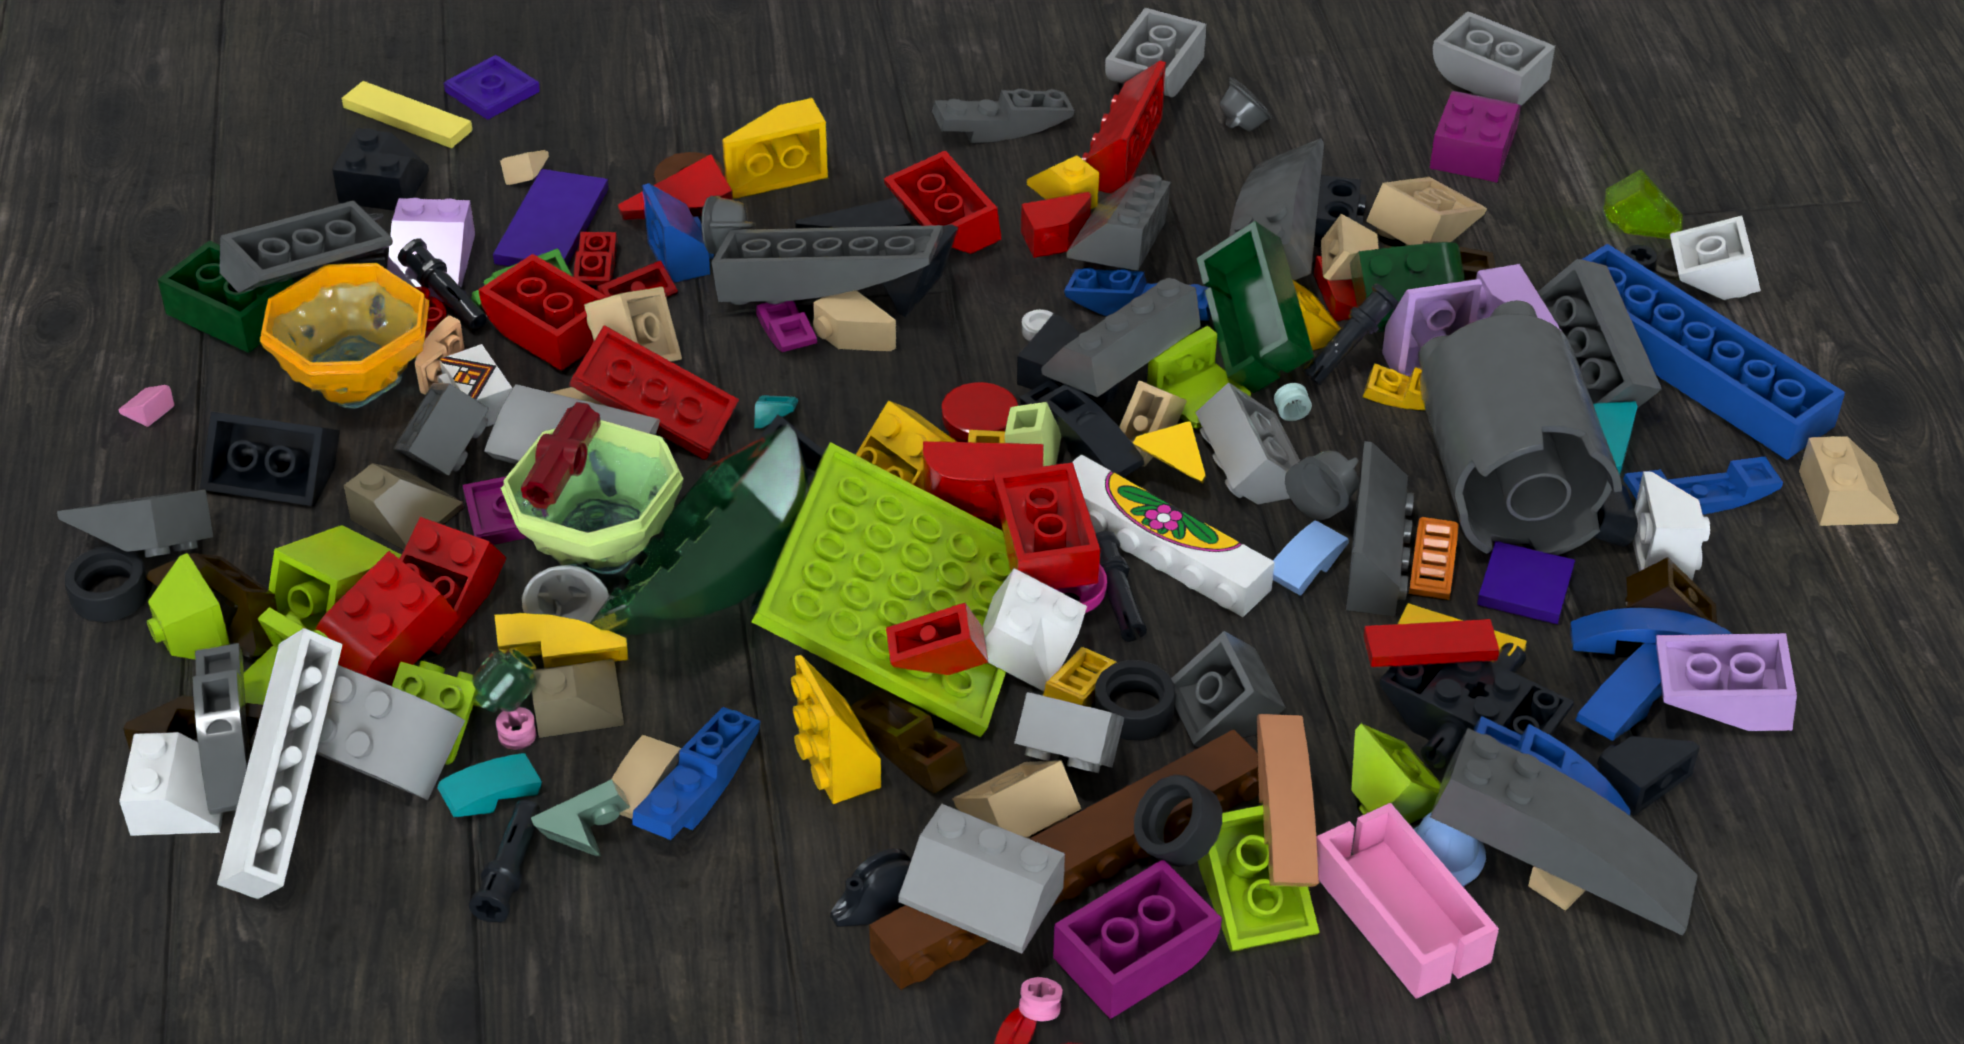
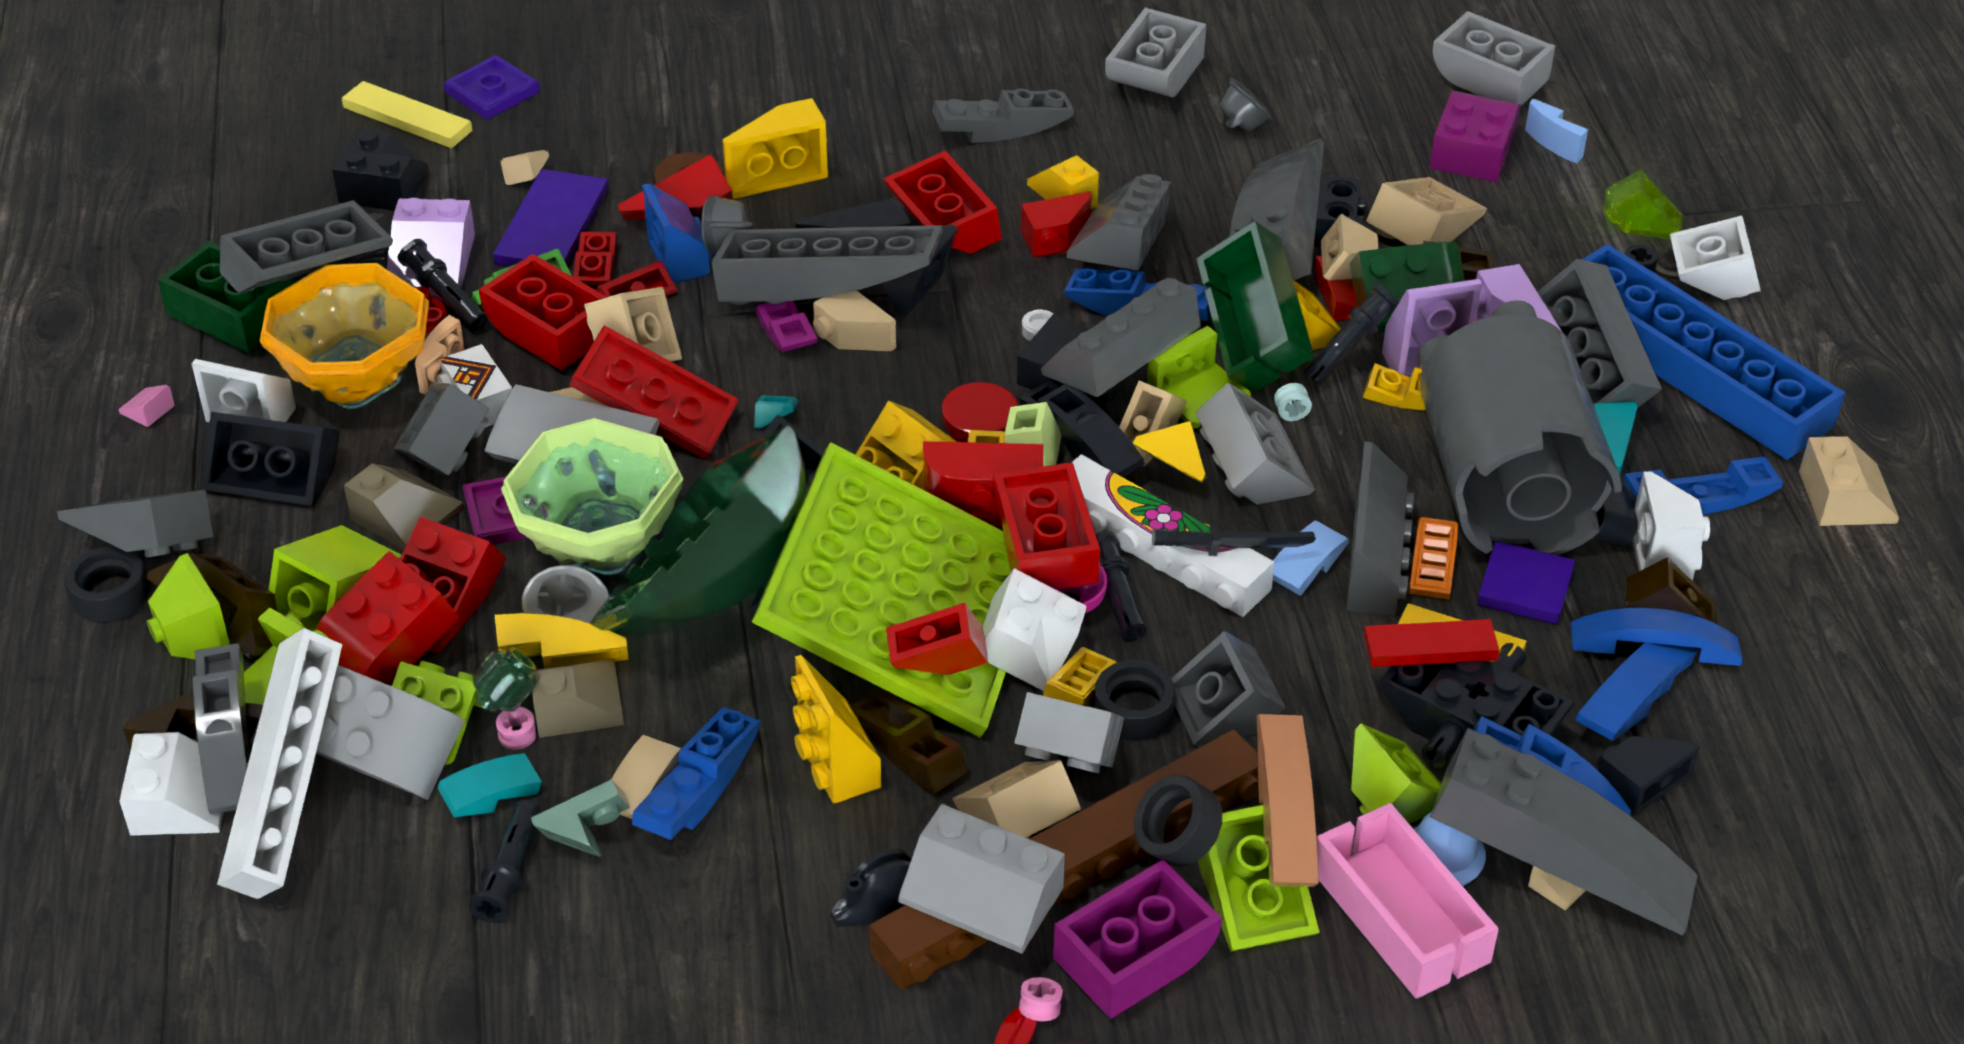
(242, 392): none -> white slope
(561, 455): dark red piece -> none
(1128, 128): red slope -> none
(1214, 539): none -> black sword
(1322, 484): dark grey piece -> none
(1554, 133): none -> light blue slope
(1730, 678): lavender slope -> none

